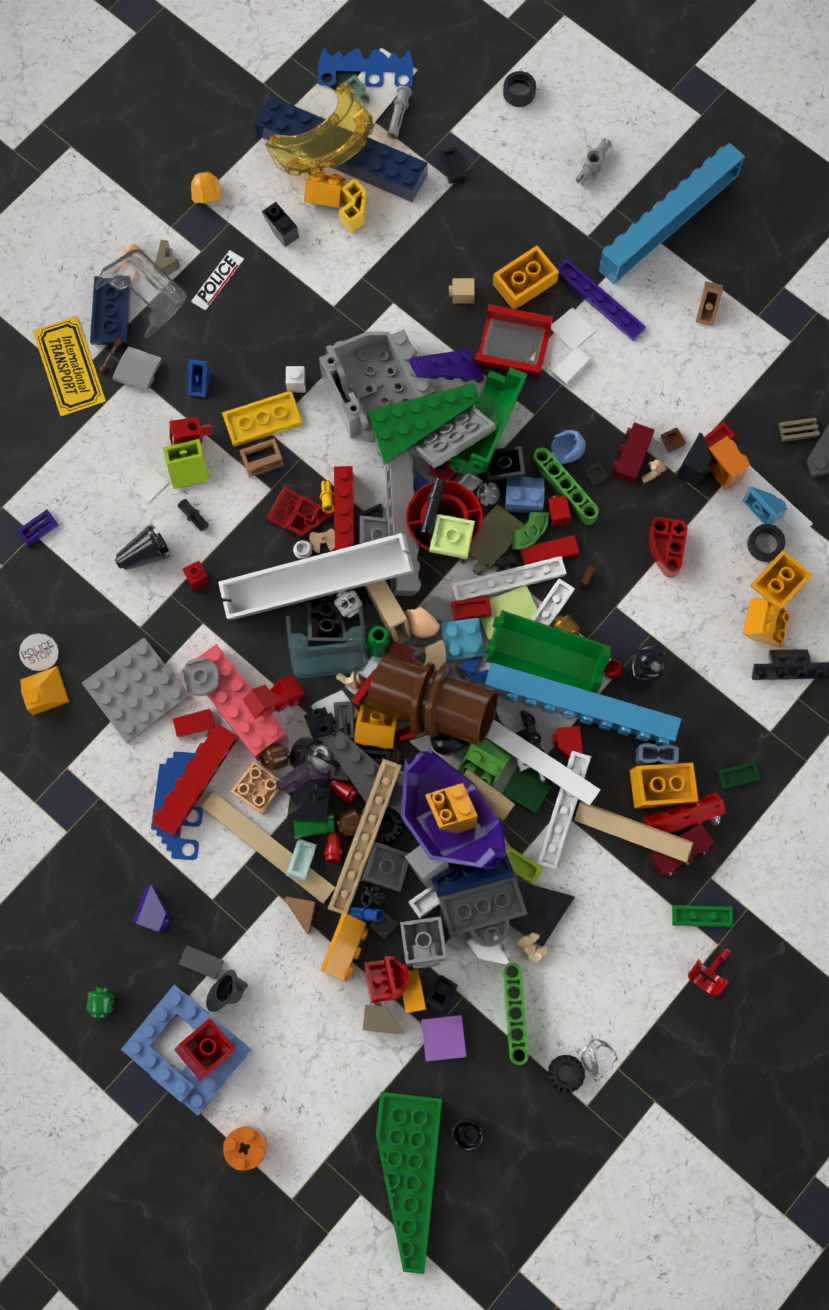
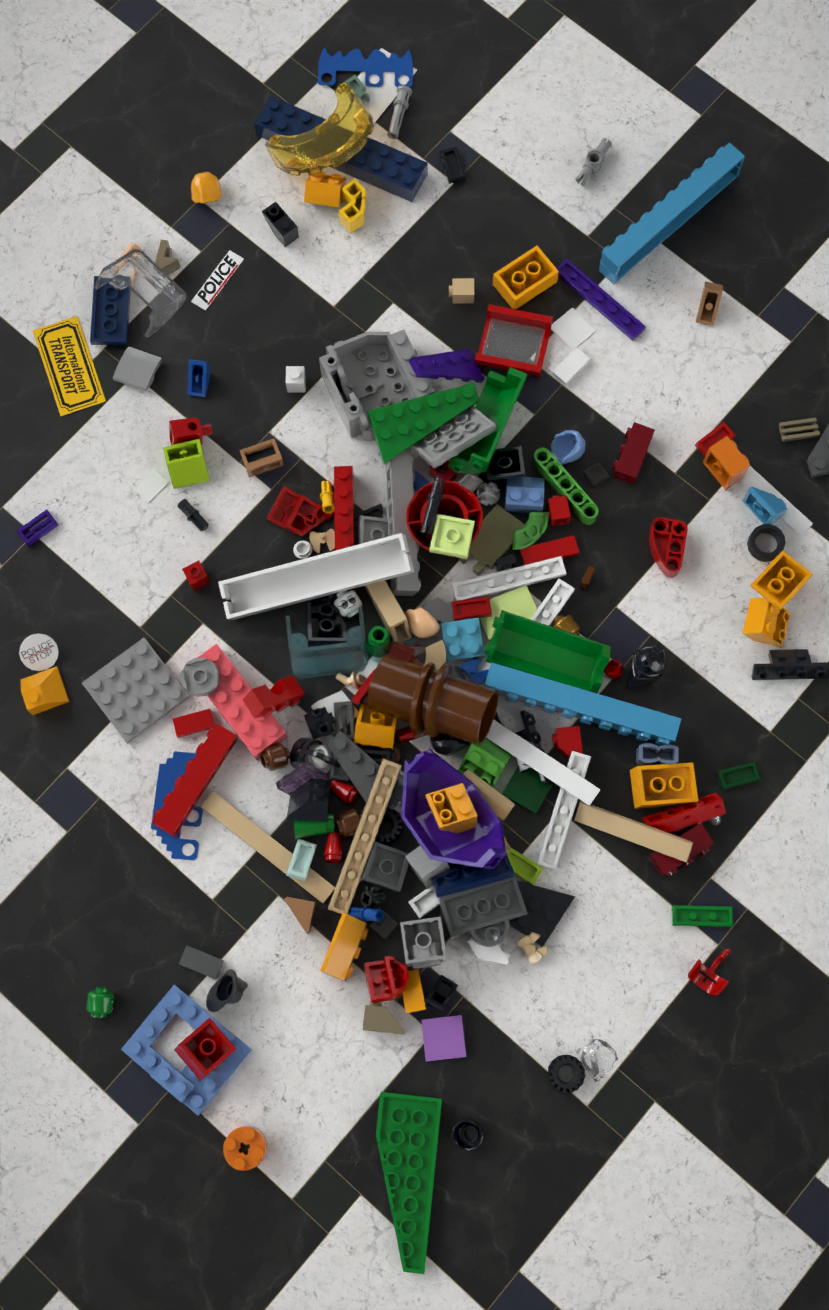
(118, 342): reddish brown hinge -> none
(143, 550): black cone -> none
(152, 911): slope -> none
(257, 788): light nougat tile -> none
(262, 418): yellow tile -> none
(519, 77): black tyre -> none
(520, 1023): bright green beam -> none
(656, 467): tan plate -> none
(672, 440): reddish brown tile -> none
(696, 462): black slope -> none

